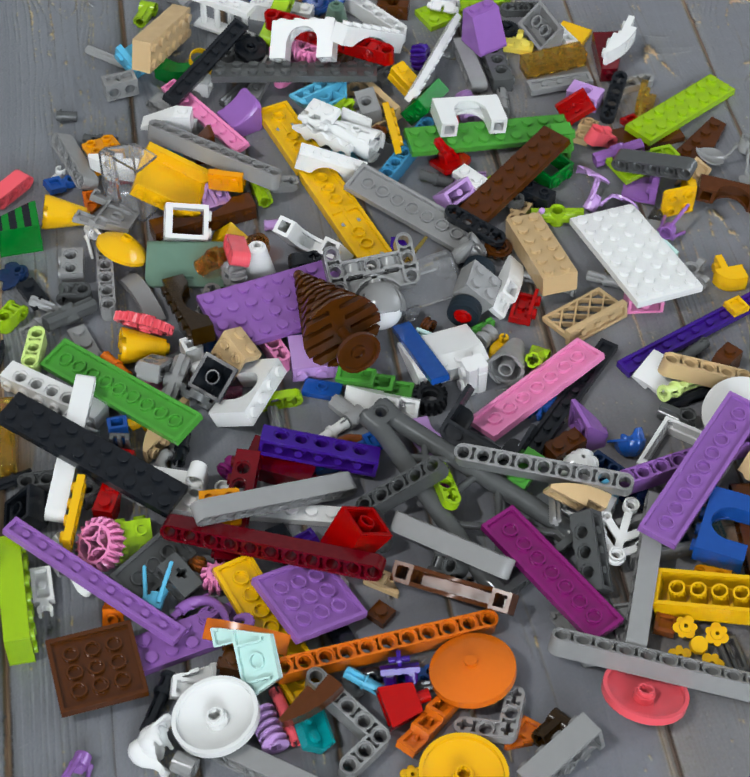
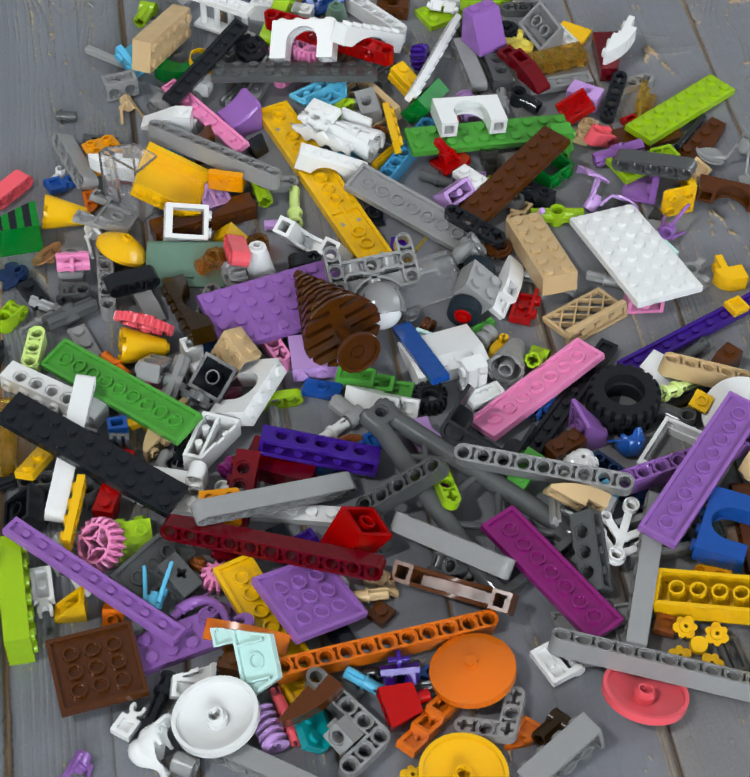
(33, 465): none -> yellow plate
(47, 254): none -> medium nougat dish
(72, 261): none -> bright pink hips
(72, 608): none -> yellow slope
(128, 105): none -> tan plant
(128, 724): none -> white plate
(131, 281): none -> black beam
(211, 438): none -> white wedge
(257, 146): none -> black slope
(294, 211): none -> yellowish green pin
(342, 734): none -> light grey brick
(372, 594): none -> tan axle
(375, 215): none -> black animal
(383, 157): none -> yellow axle
(484, 395): none -> white plate
(489, 161): none -> clear smoke piece
(520, 98): none -> black piece
(526, 68): none -> dark red slope
(553, 667): none -> white plate
(627, 382): none -> black tyre
(690, 131): none -> black bar
(700, 401): none -> yellow bracket

